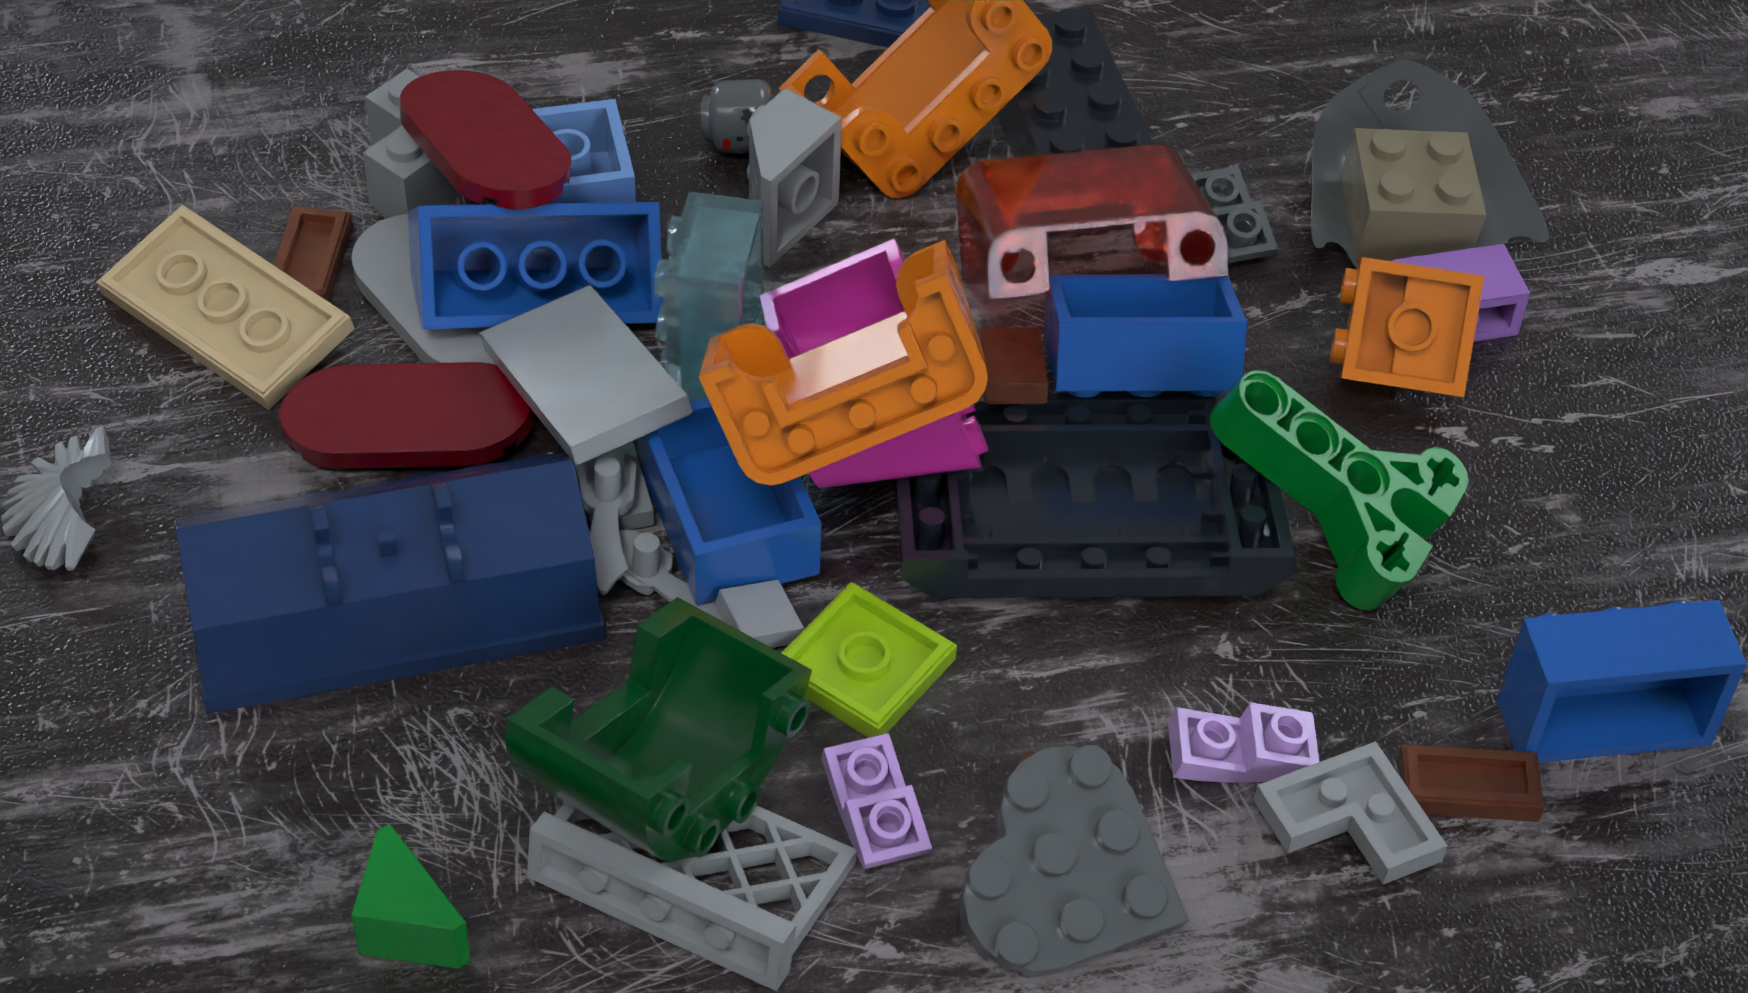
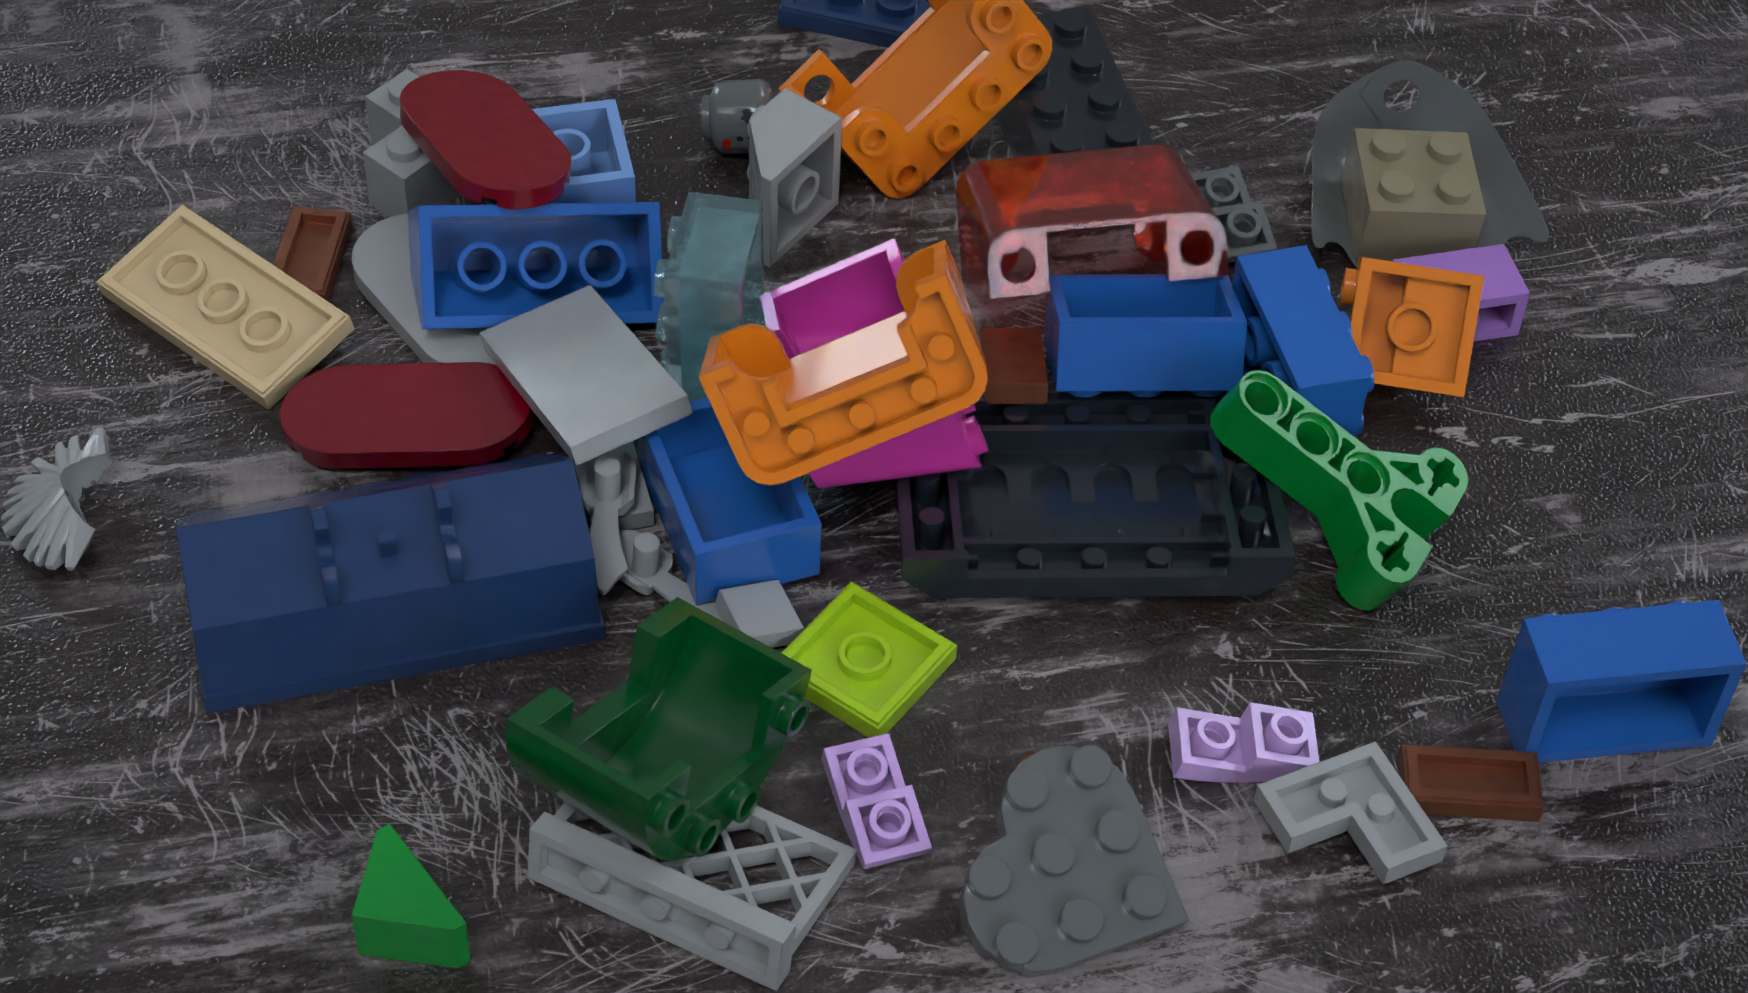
(1301, 333): none -> blue brick

